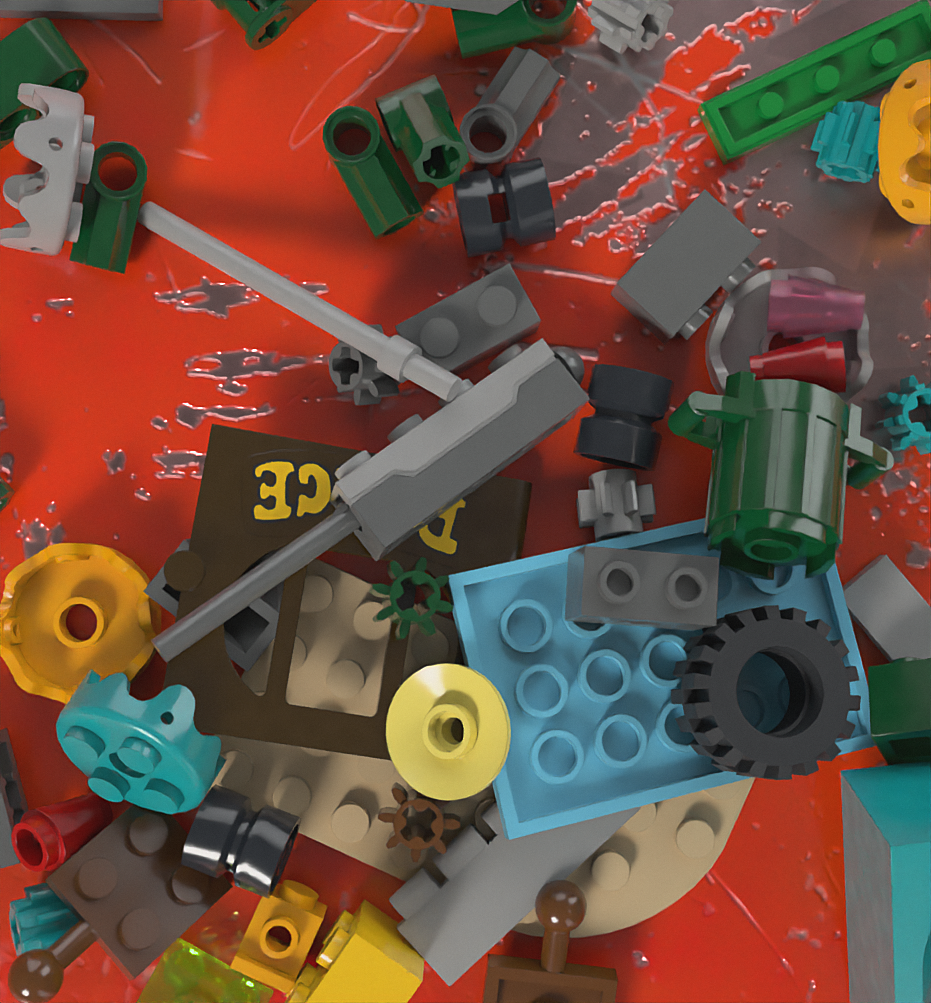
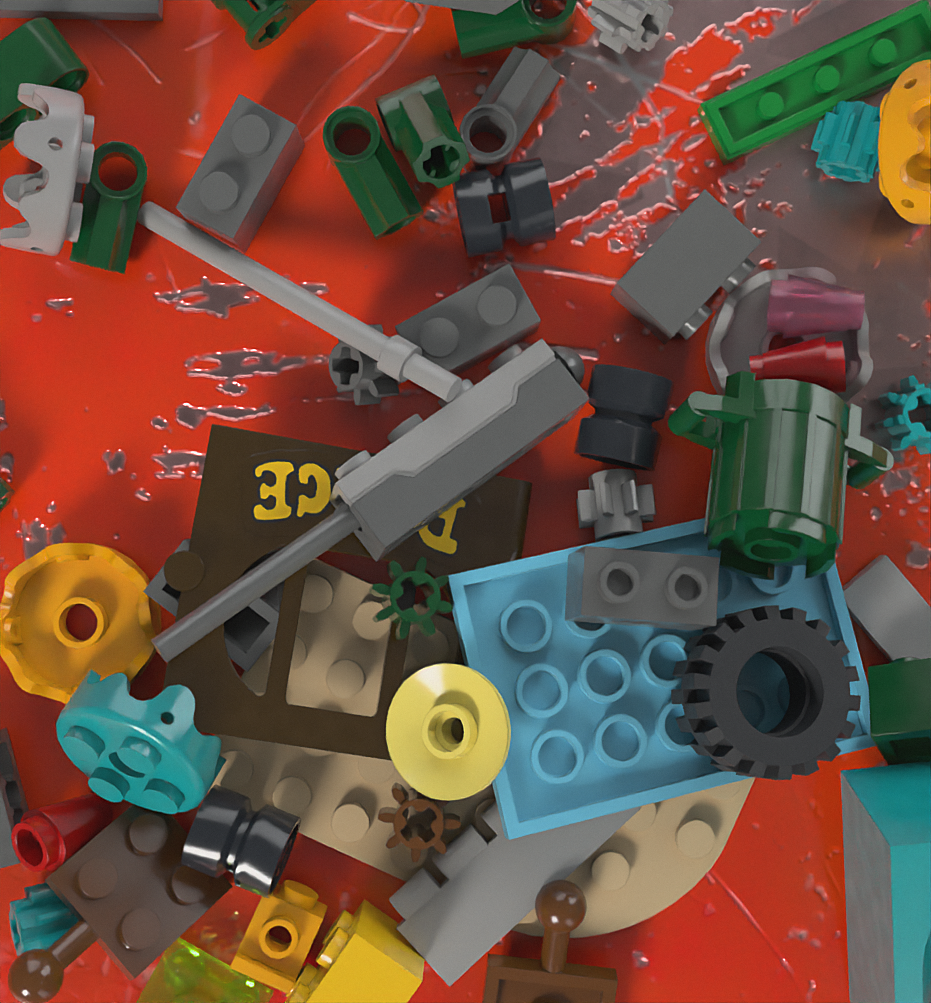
(241, 174): none -> dark grey brick

